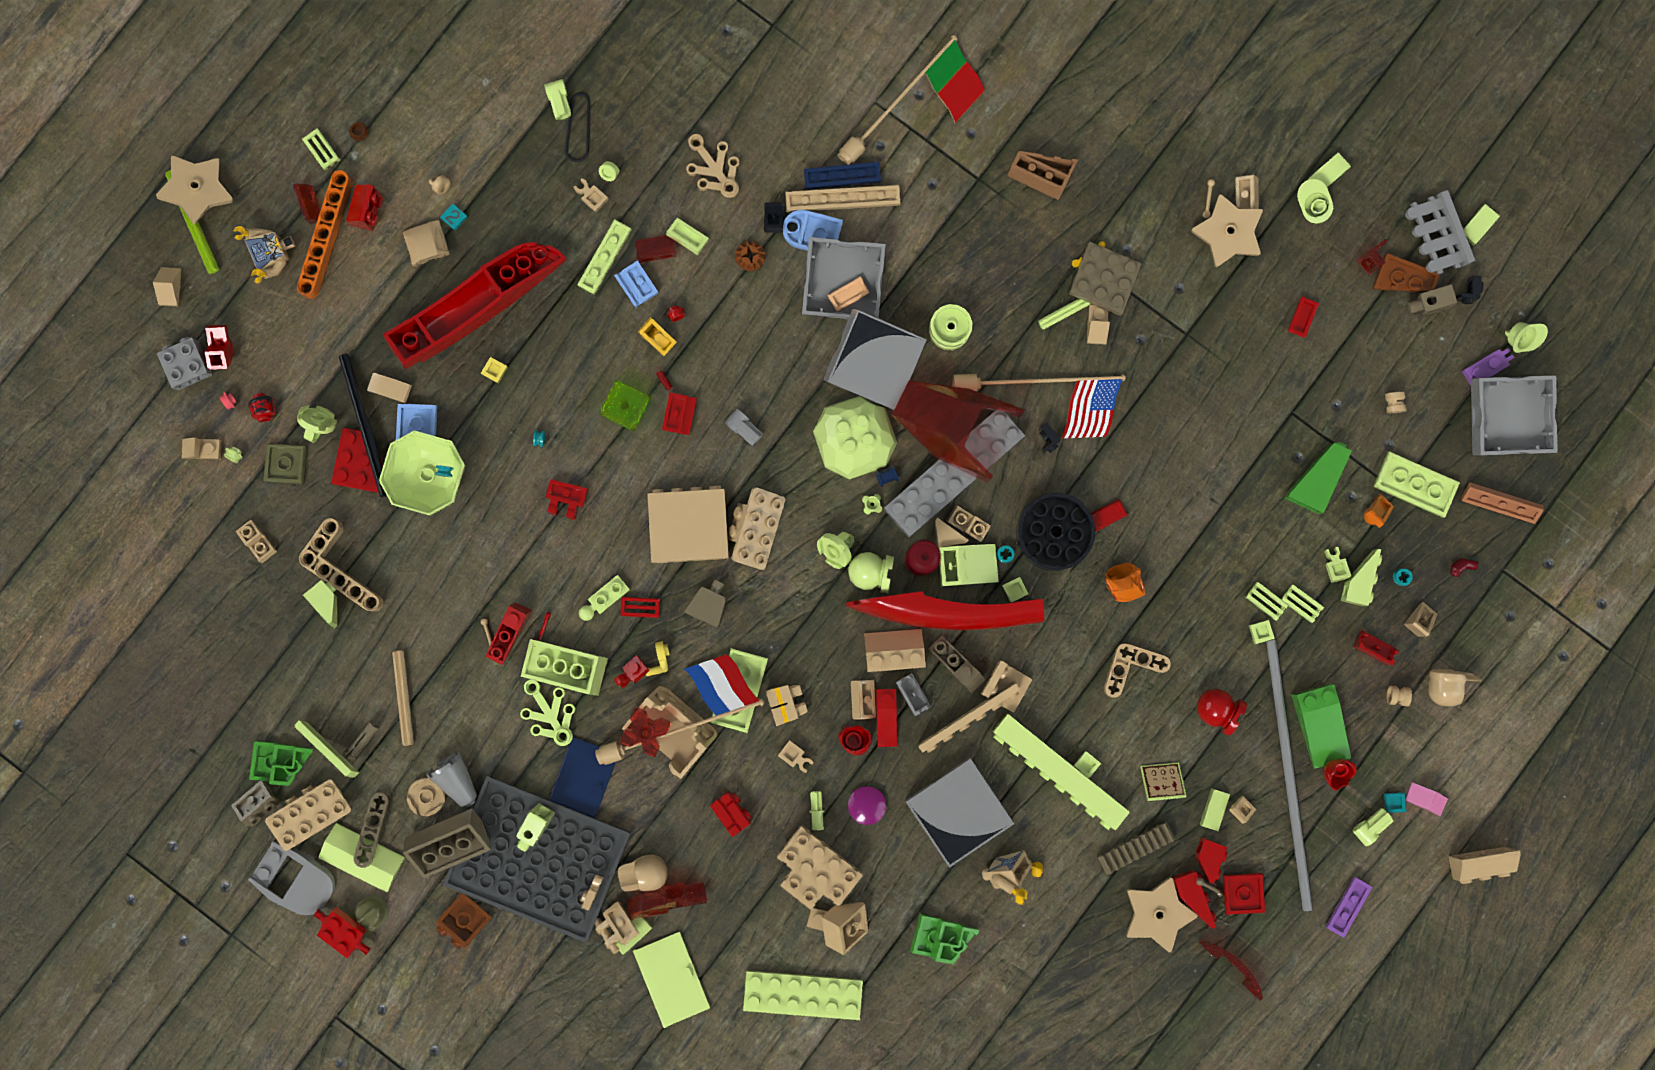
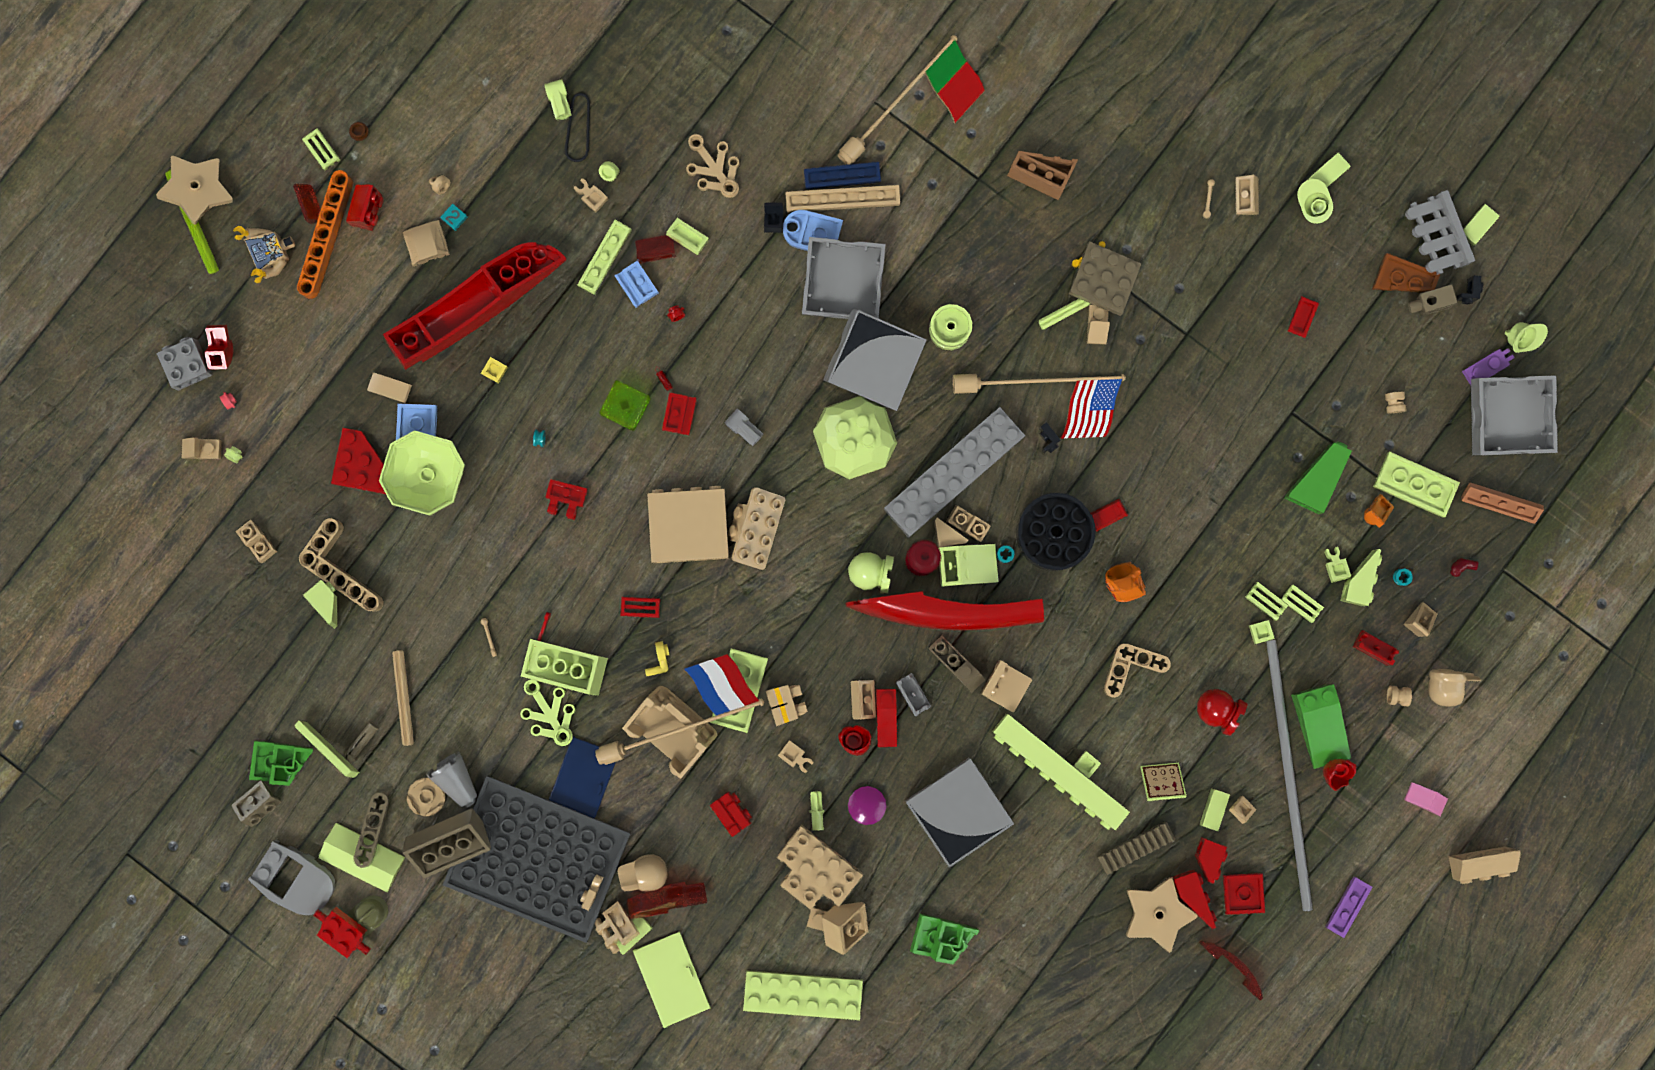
(168, 286): tan slope -> none
(262, 407): red head -> none
(285, 463): olive tile -> none
(307, 814): tan bracket -> none
(316, 421): yellowish green tile -> none
(362, 420): black axle -> none
(444, 471): teal bush -> none
(462, 921): dark orange plate -> none
(508, 632): red slope -> none
(534, 826): yellowish green torso -> none
(604, 598): yellowish green plate -> none
(634, 671): red plate -> none
(645, 731): clear red plant -> none
(656, 336): yellow slope -> none
(708, 604): dark tan torso -> none
(745, 263): dark orange gear -> none
(836, 548): yellowish green tile -> none
(848, 294): light nougat tile -> none
(872, 499): yellowish green plate -> none
(886, 476): dark blue bush -> none
(894, 650): tan slope -> none
(943, 420): clear red windscreen -> none
(976, 713): tan plate -> none
(1009, 872): tan torso -> none
(1015, 589): yellowish green plate -> none
(1200, 881): dark tan hinge -> none
(1226, 245): tan plate -> none
(1368, 830): yellowish green piece -> none
(1372, 260): clear red panel -> none
(1395, 802): teal tile -> none

